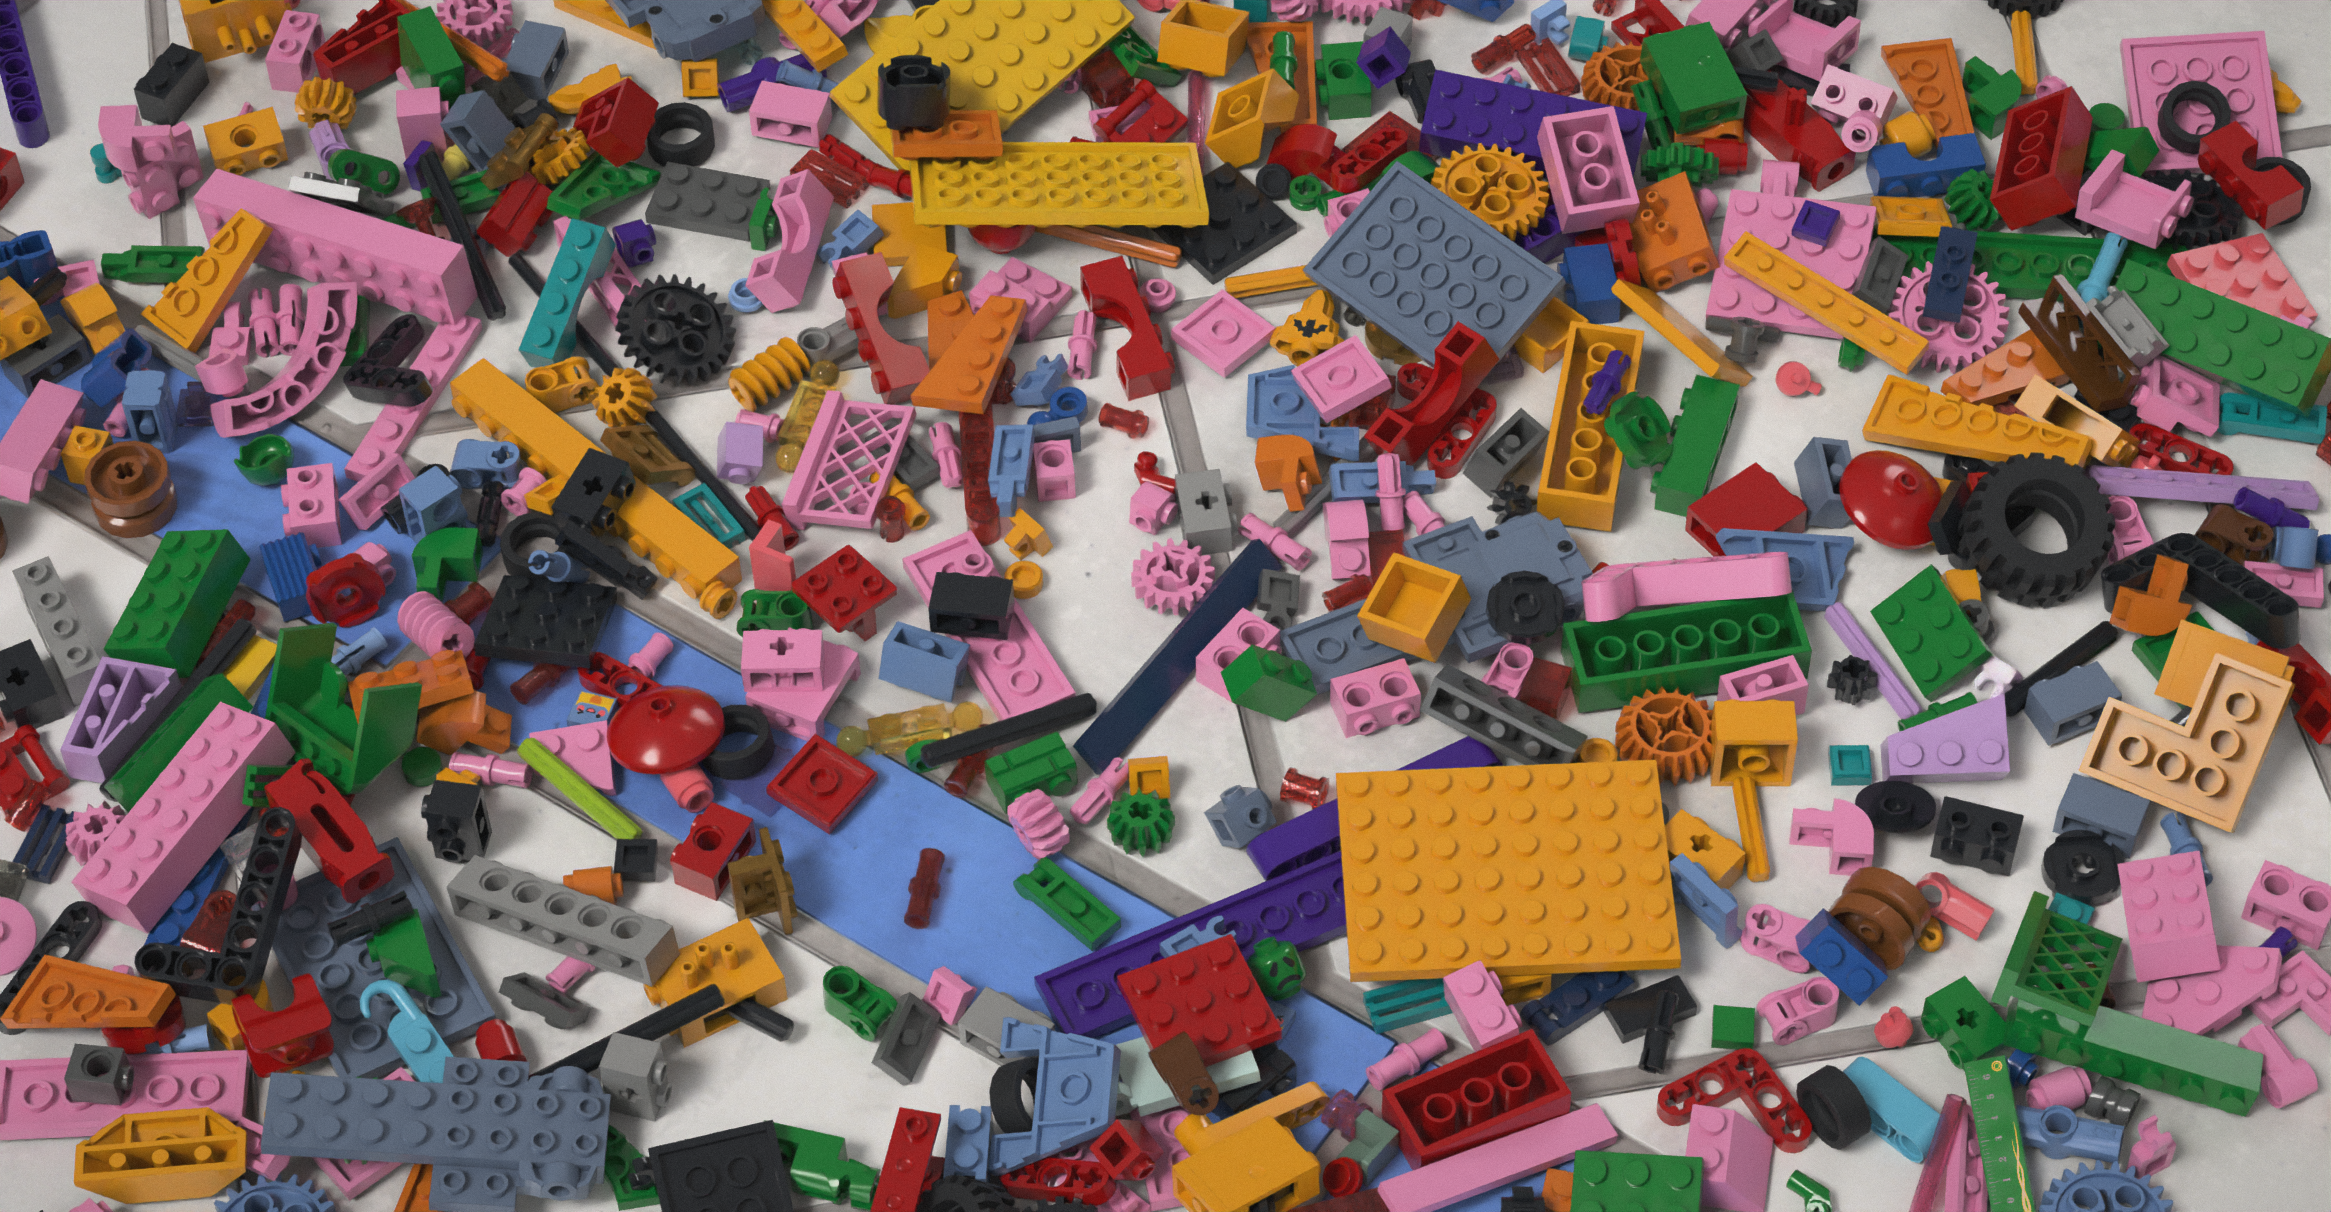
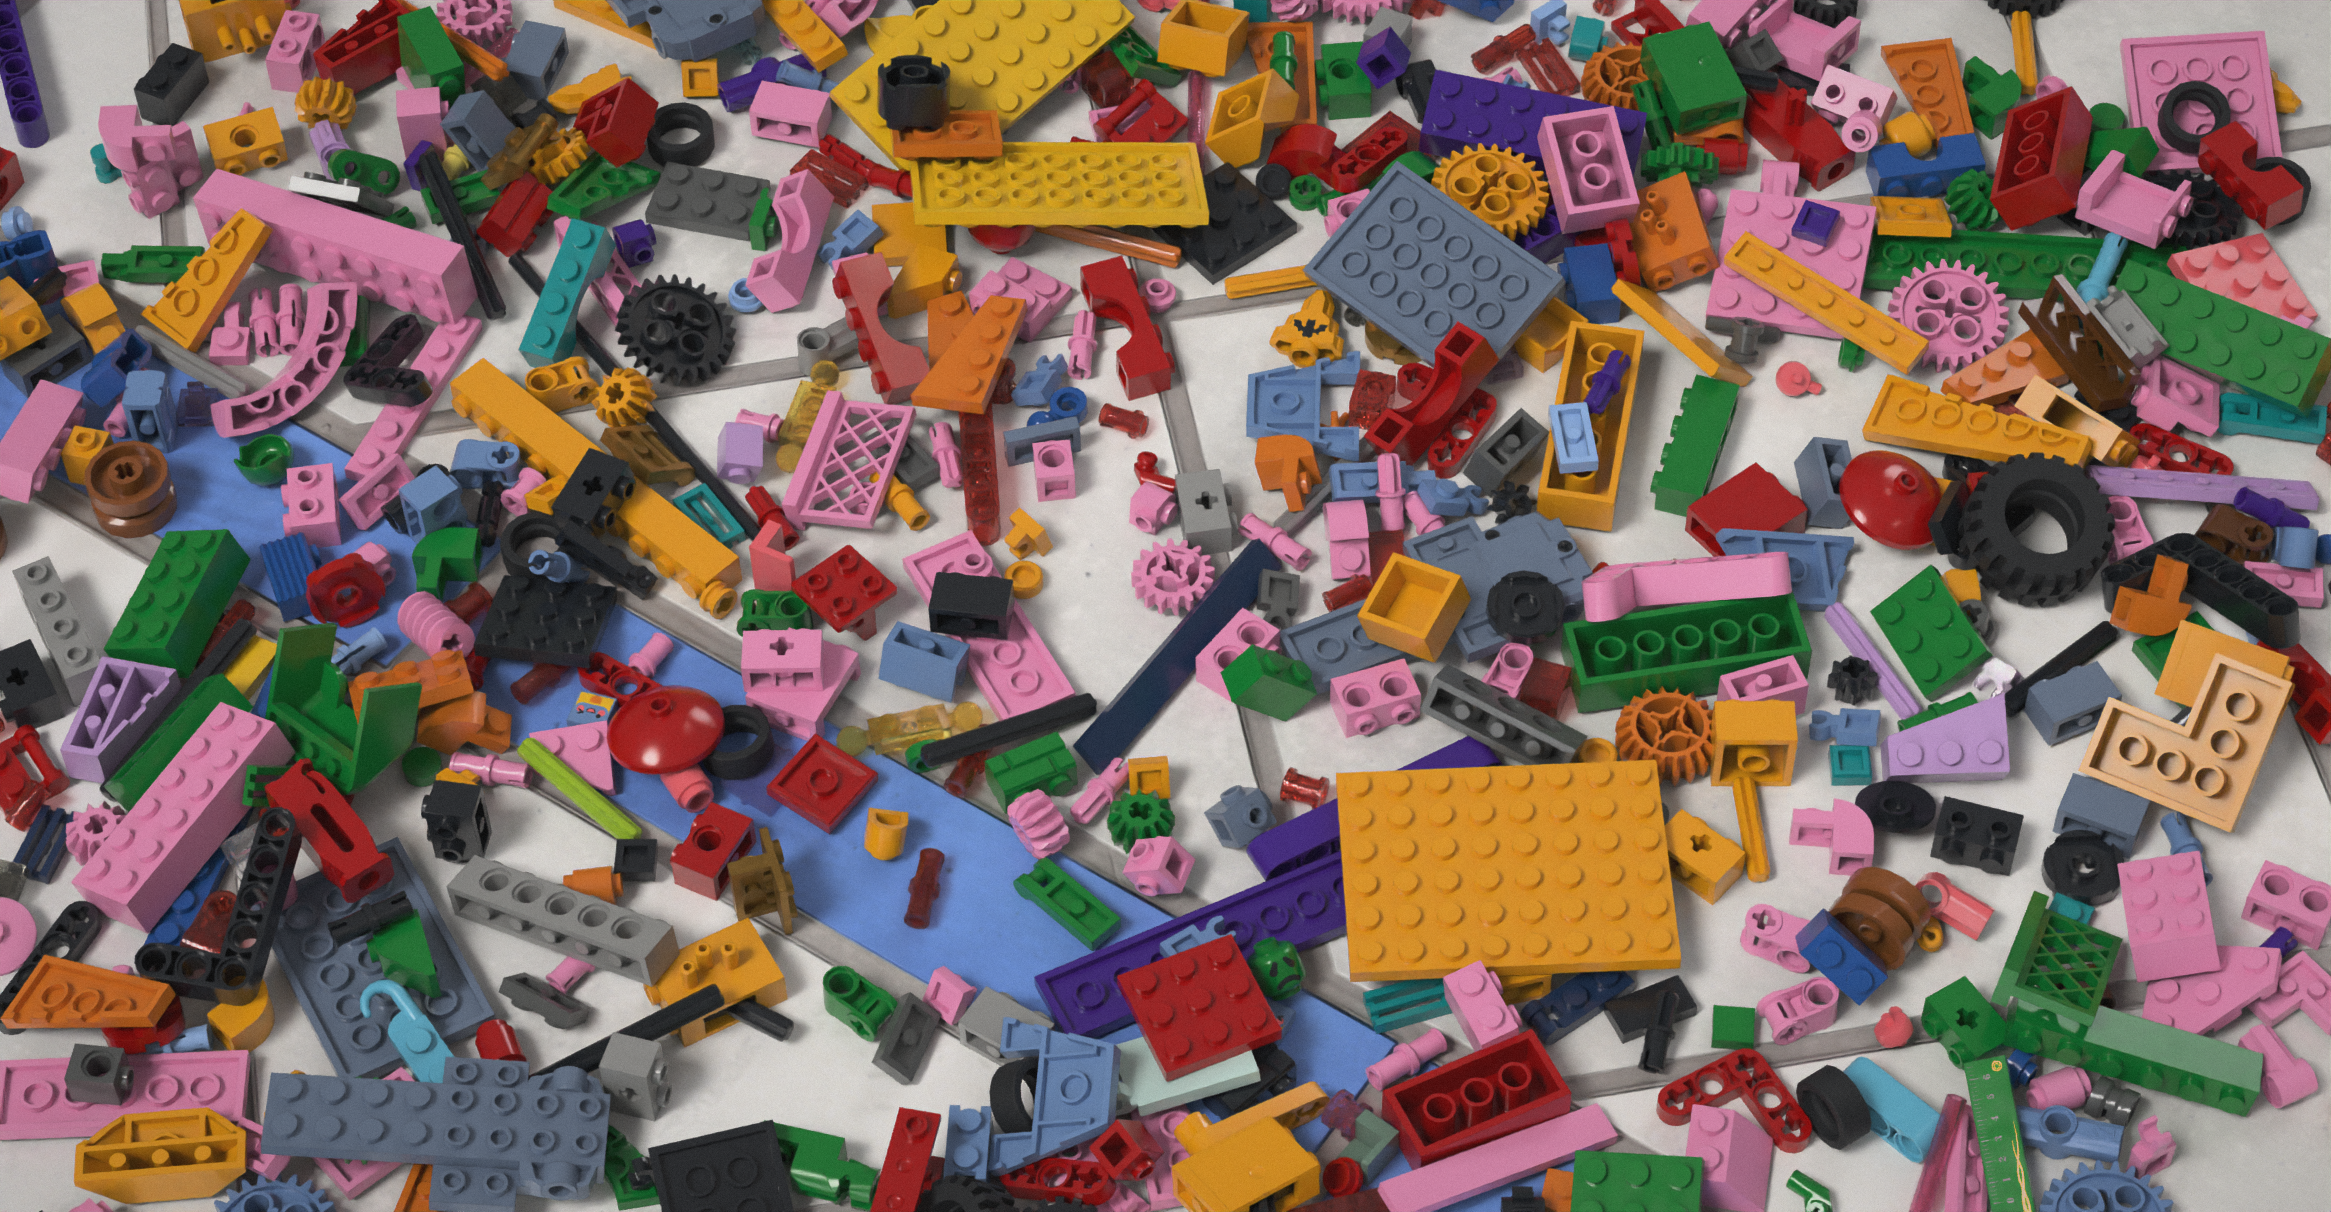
(16, 222): none -> light blue plate
(222, 373): bright pink plate -> none
(288, 1036): red piece -> none
(419, 213): clear red piece -> none
(767, 372): light orange piece -> none
(884, 840): none -> light orange plate
(891, 513): clear red pin -> none
(1010, 465): medium blue hinge -> none
(1158, 866): none -> bright pink brick
(1181, 1069): reddish brown piece -> none
(1223, 333): bright pink plate -> none
(1341, 379): bright pink plate -> none
(1446, 498): none -> medium blue plate
(1573, 437): none -> light blue plate
(1639, 447): green plate -> none
(1705, 899): medium blue plate -> none
(1849, 728): none -> medium blue plate
(1880, 274): dark grey plate -> none
(1950, 274): dark blue plate -> none

